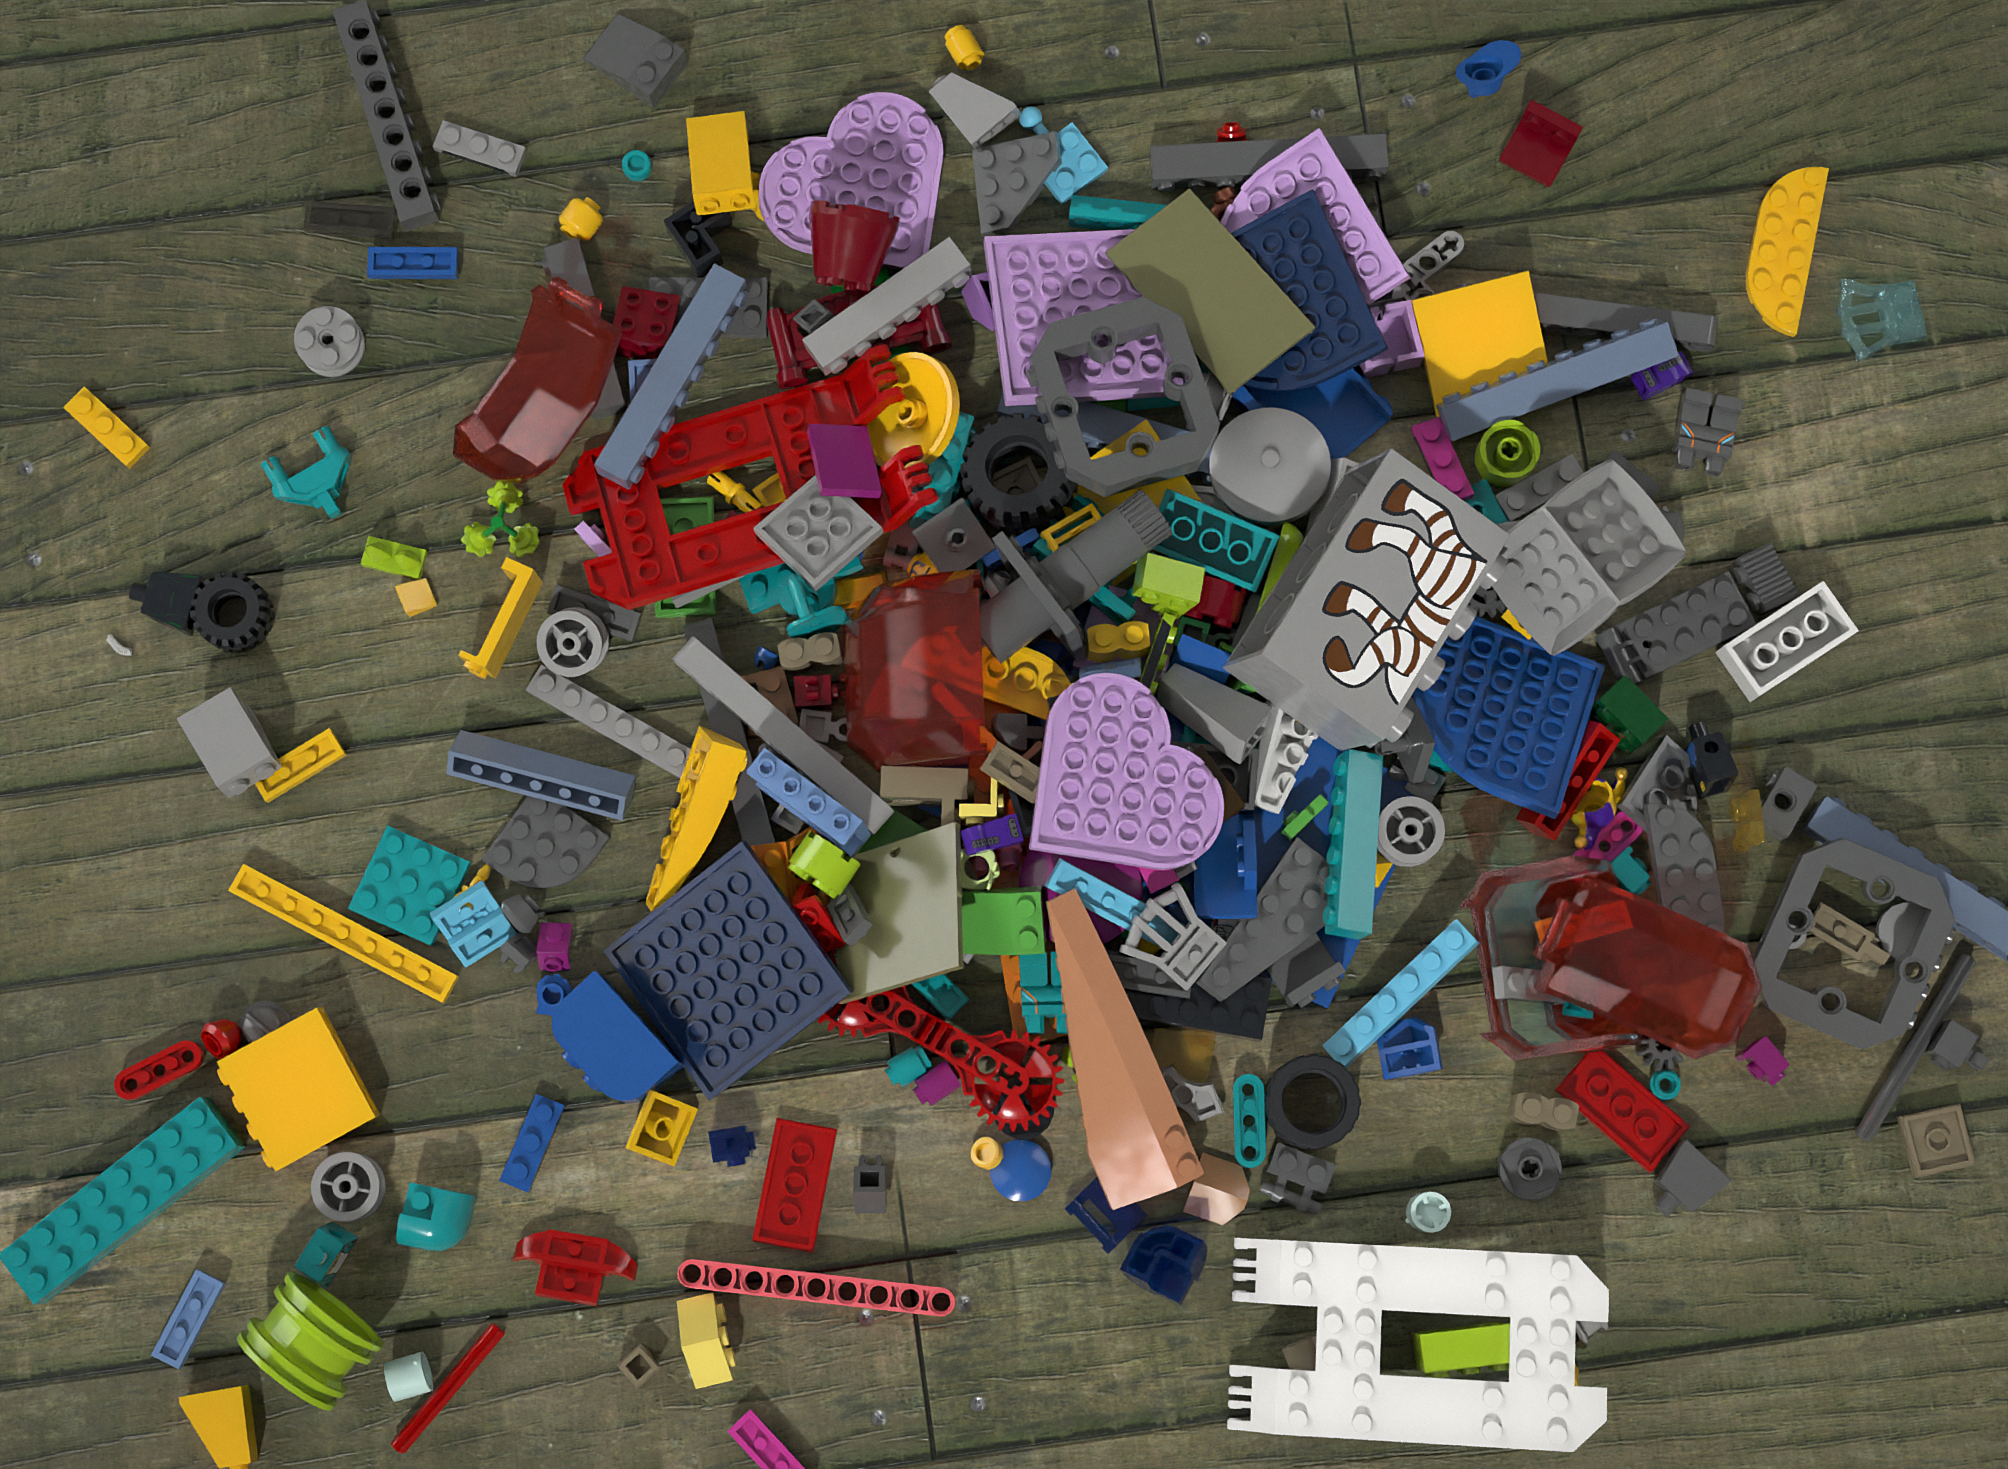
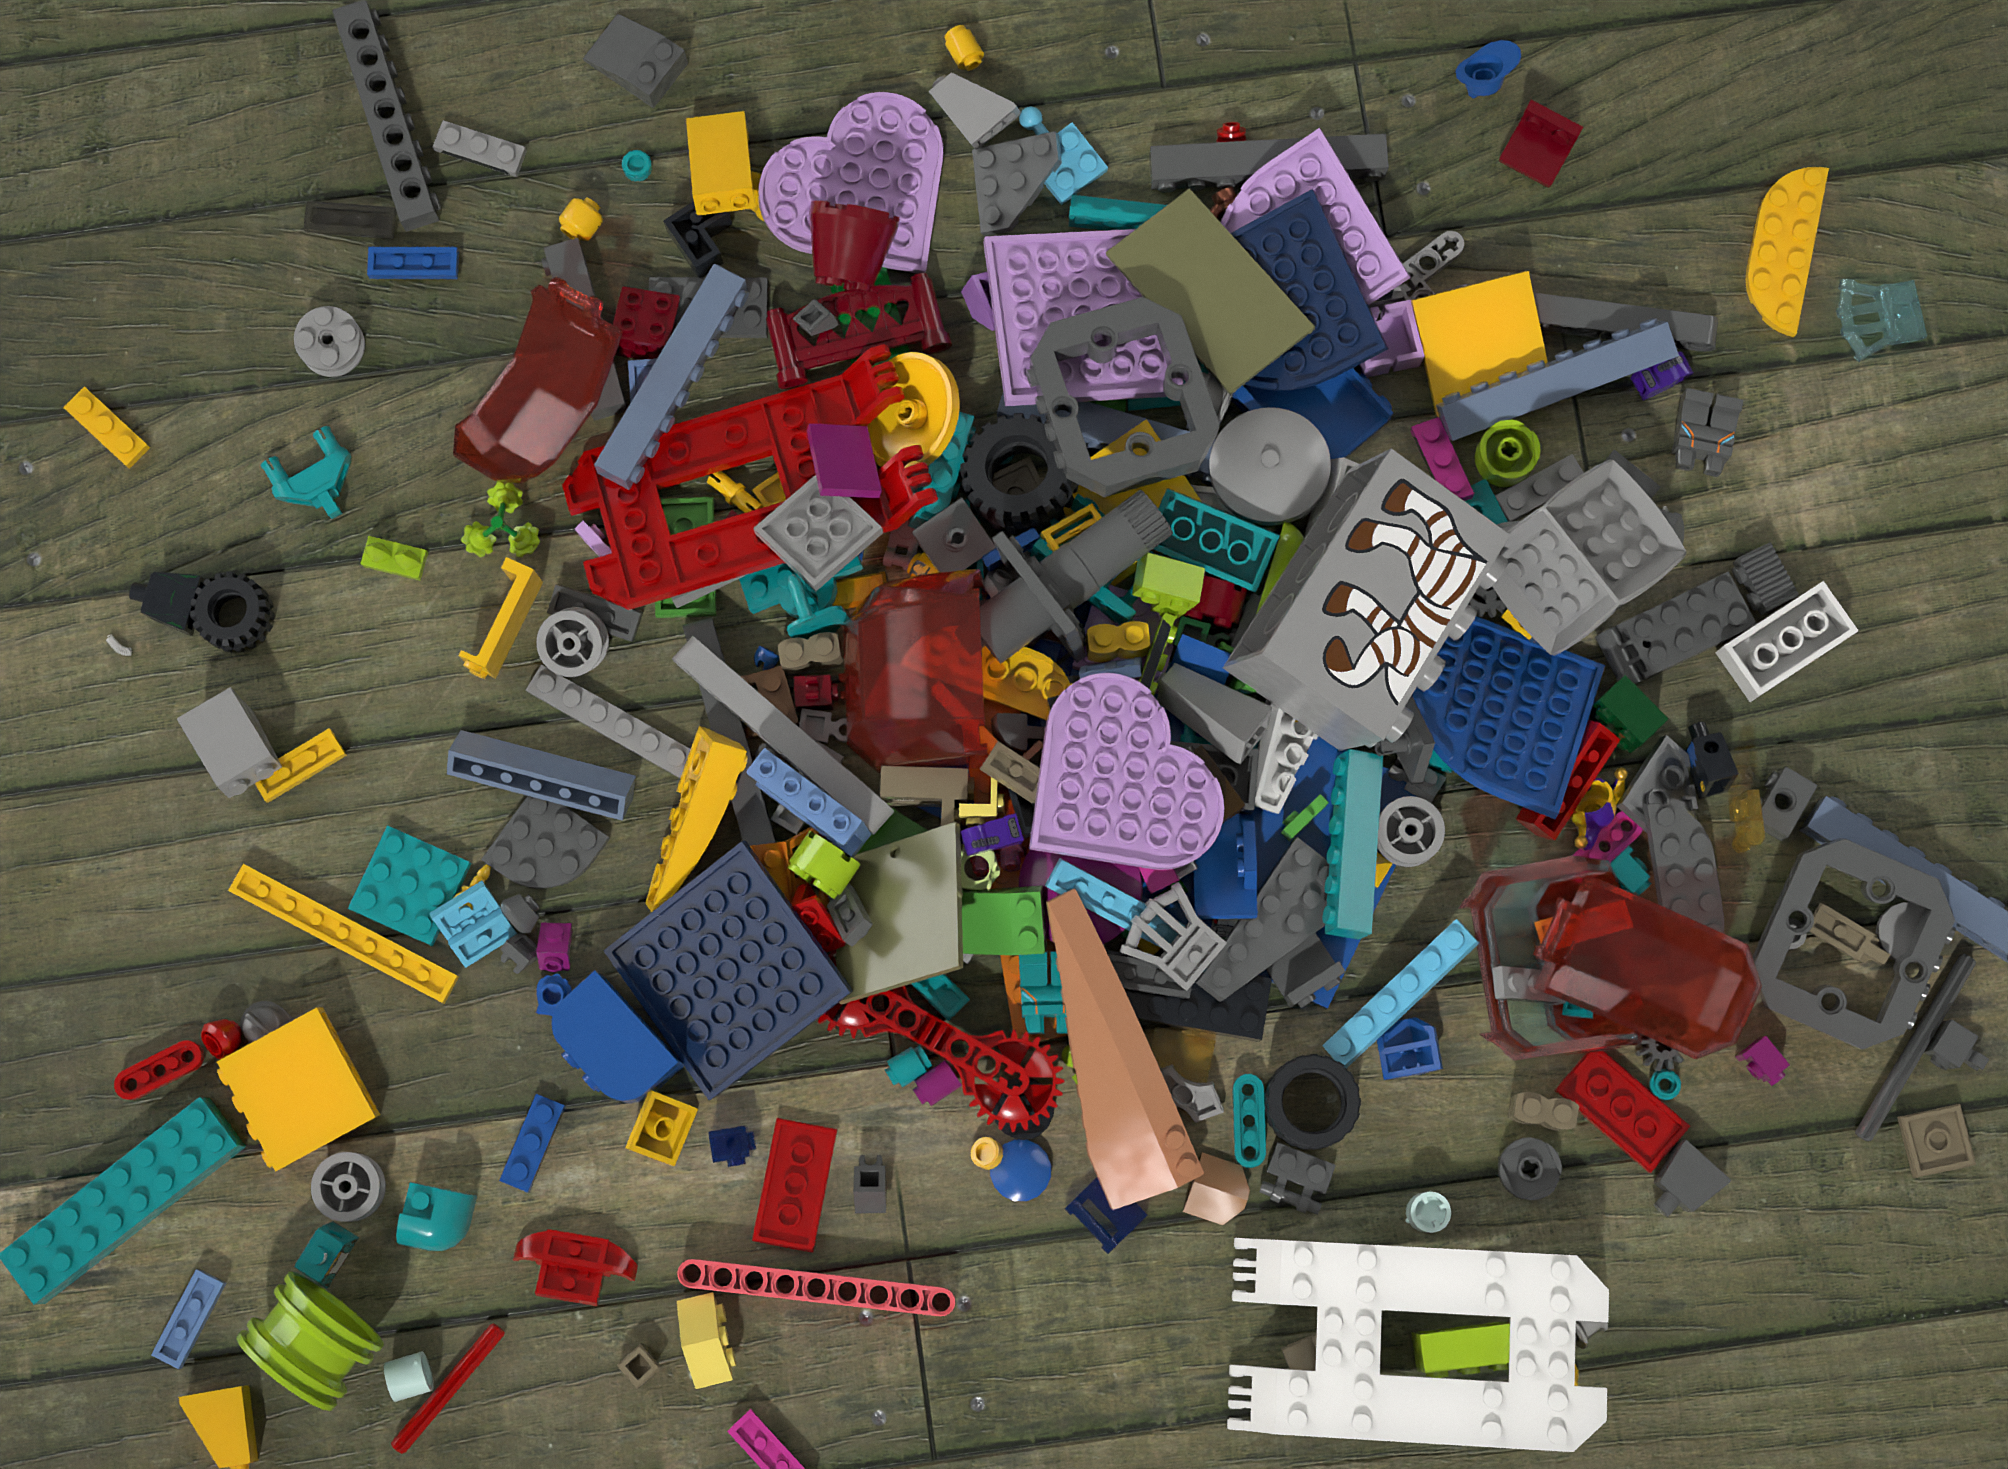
(416, 597): yellow slope -> none
(888, 306): light grey brick -> none
(1165, 1262): clear blue brick -> none

